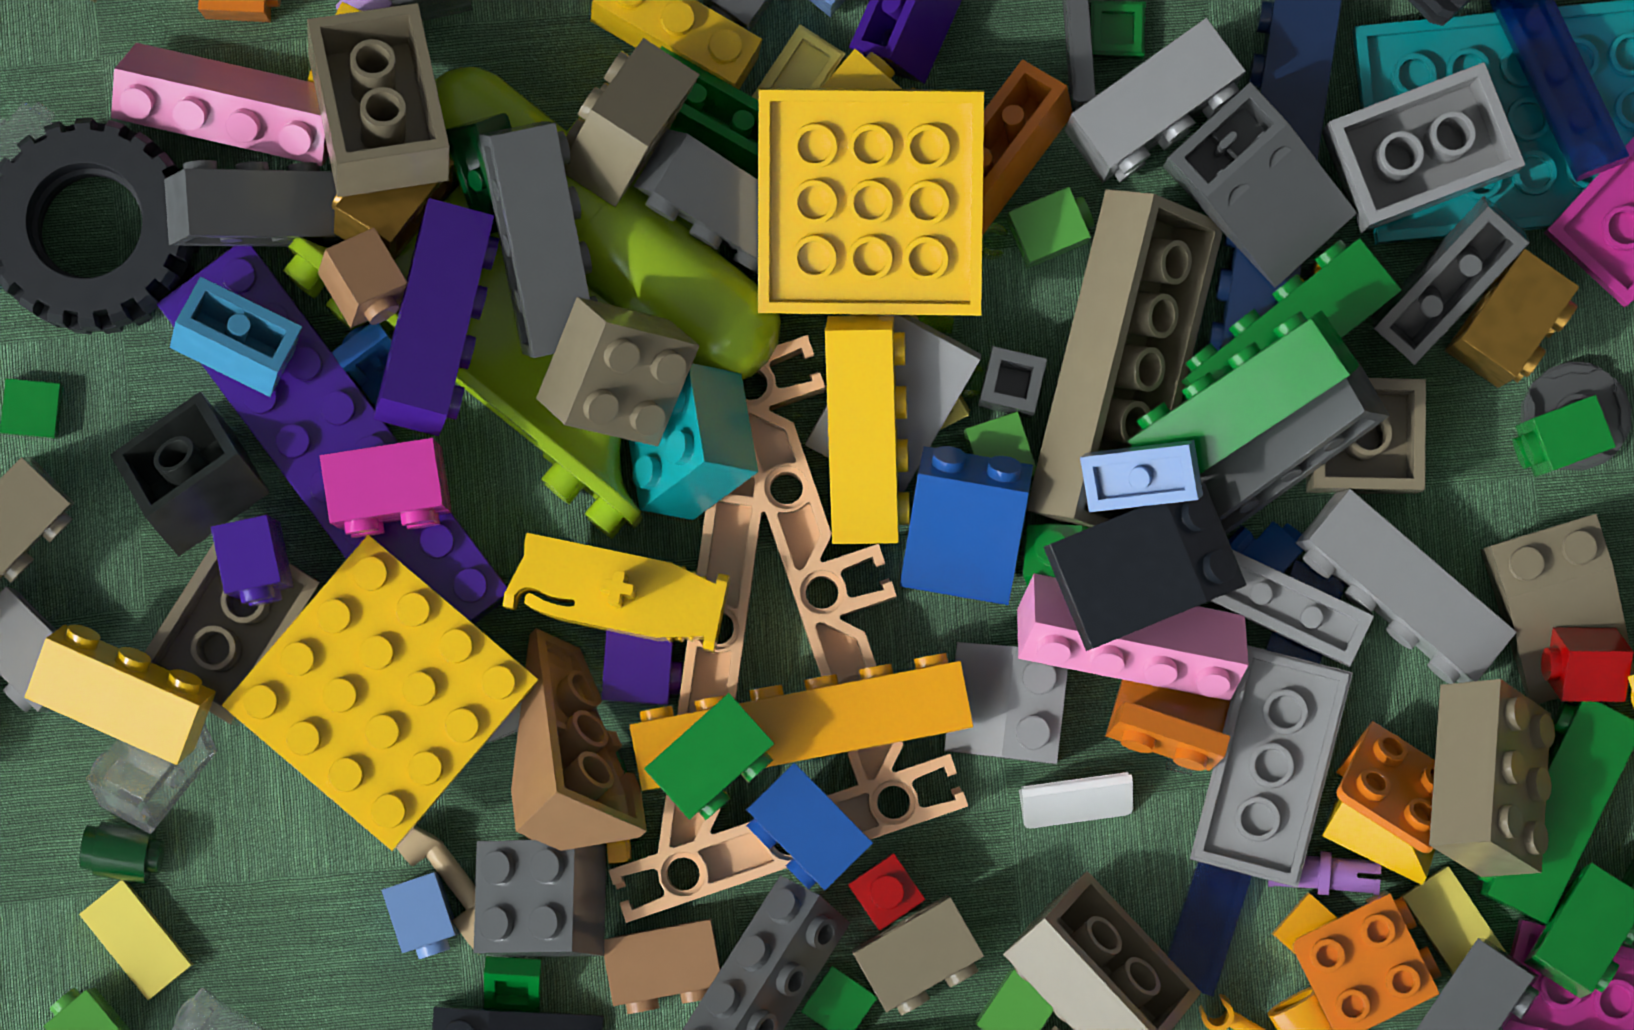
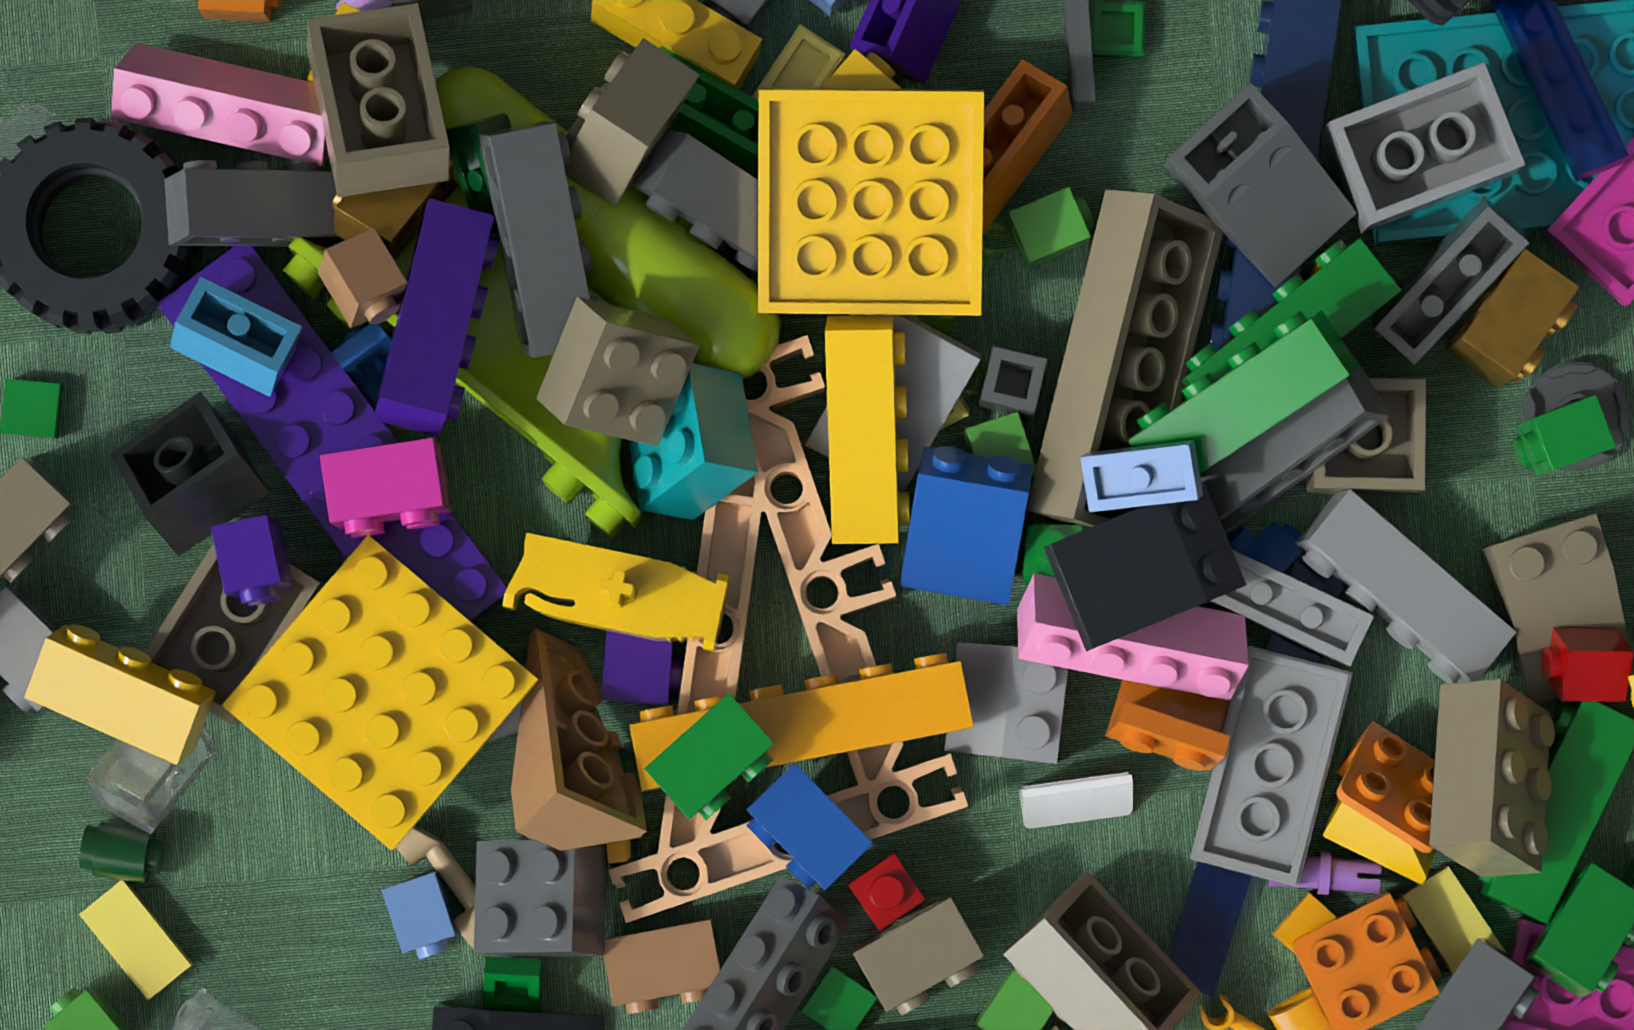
(1155, 103): light grey brick -> none

